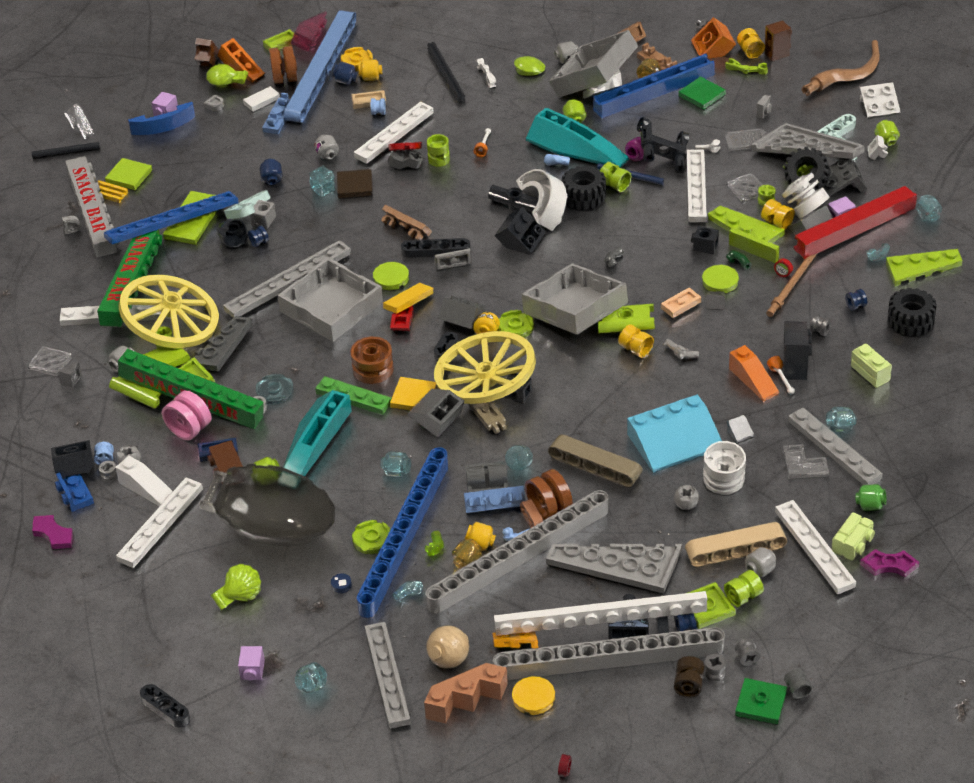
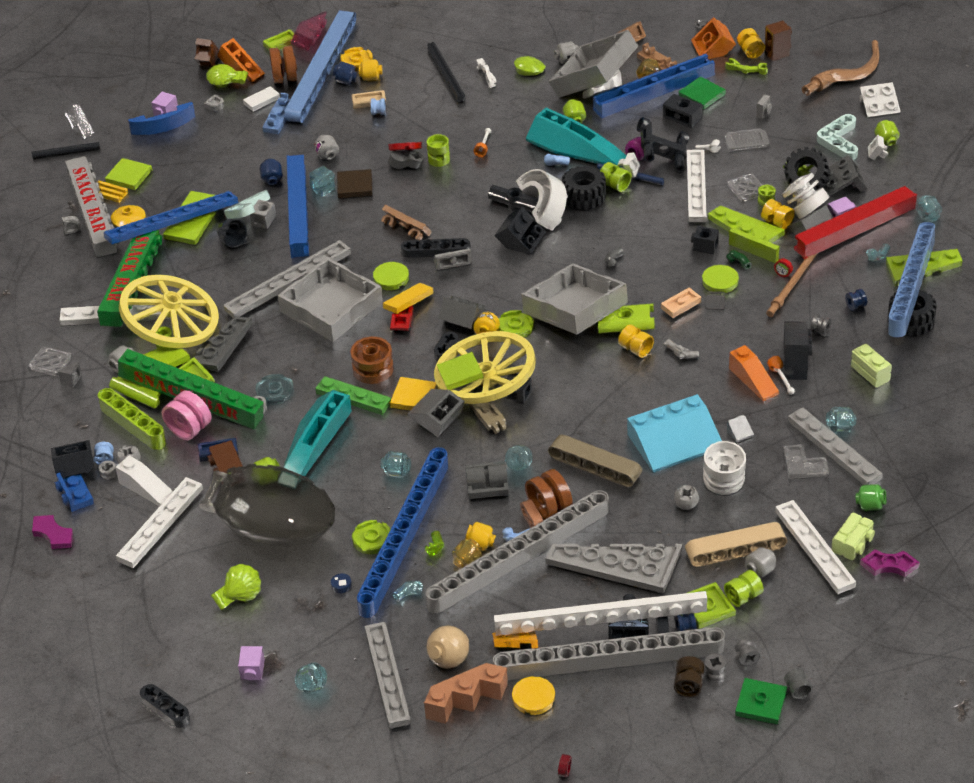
(126, 215): none -> yellow dish
(132, 418): none -> lime beam
(258, 236): dark blue wheel -> none
(297, 206): none -> blue tile
(393, 132): white plate -> none
(460, 371): none -> lime tile
(494, 499): medium blue plate -> none
(630, 164): none -> white tile
(682, 111): none -> black brick
(791, 137): light grey wing -> none
(911, 280): none -> medium blue beam

